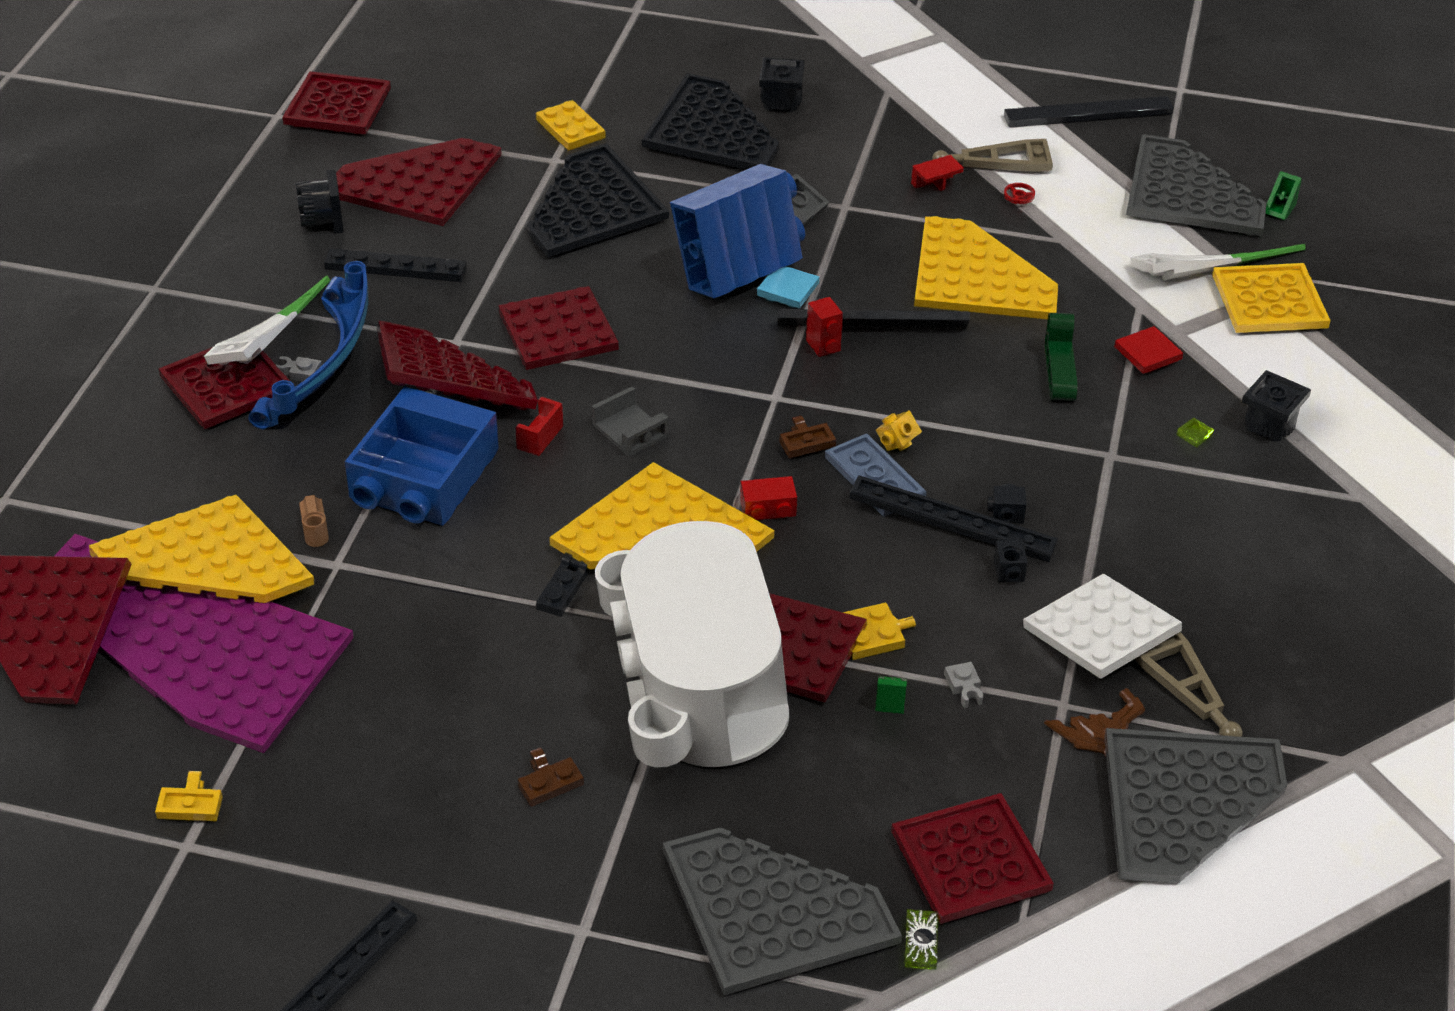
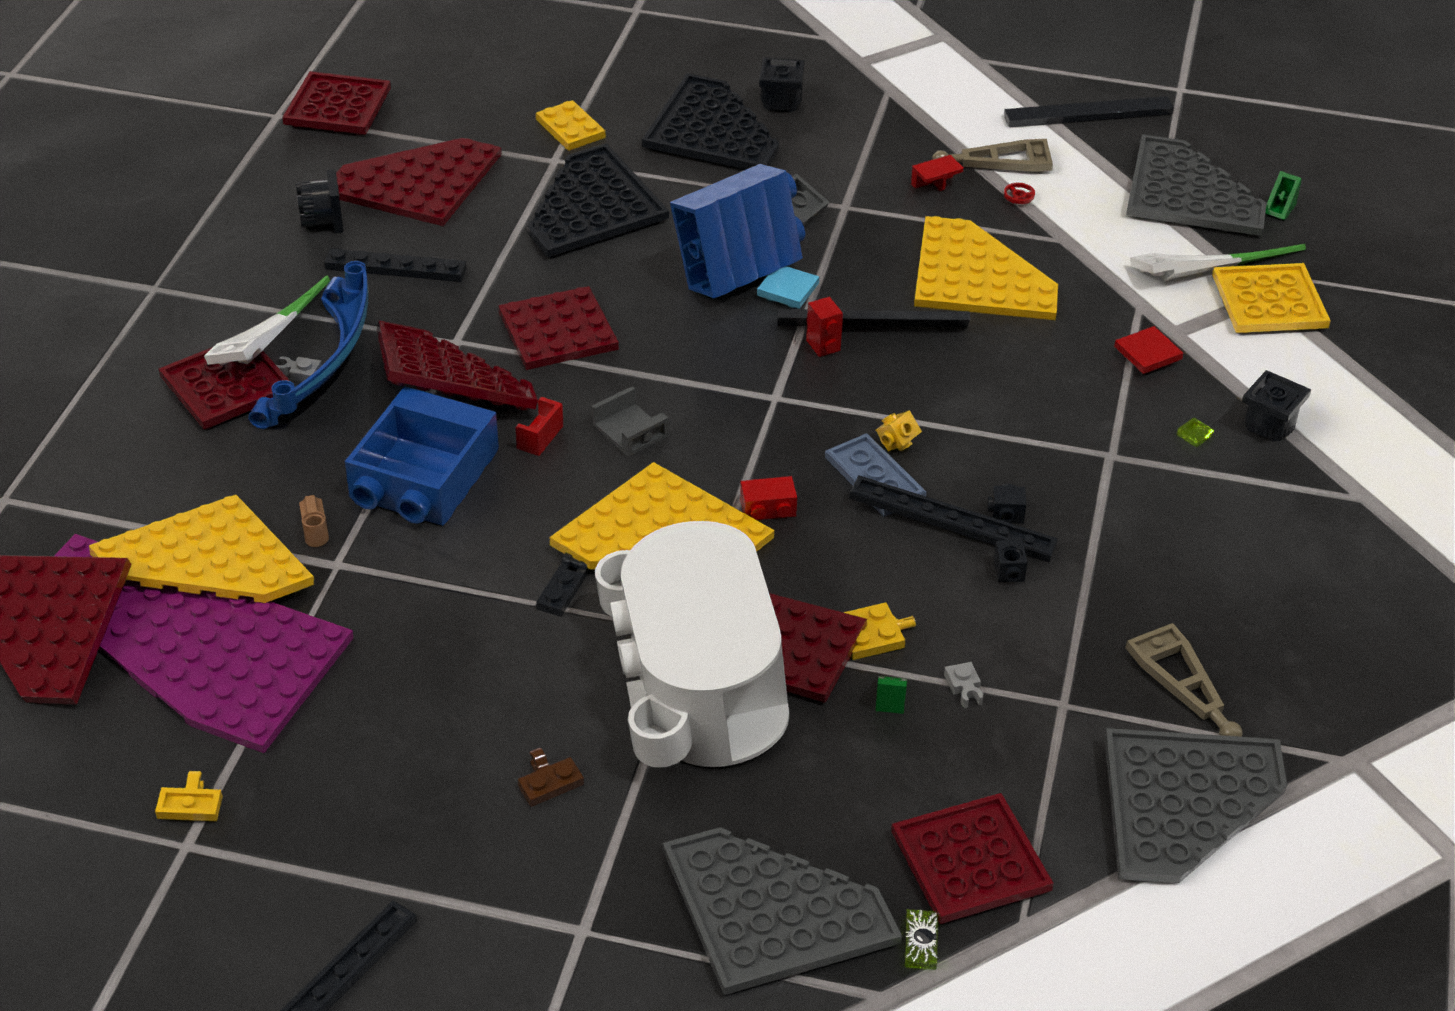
(806, 439): reddish brown plate -> none
(1060, 357): dark green beam -> none
(1089, 733): reddish brown animal -> none
(1102, 625): white plate -> none

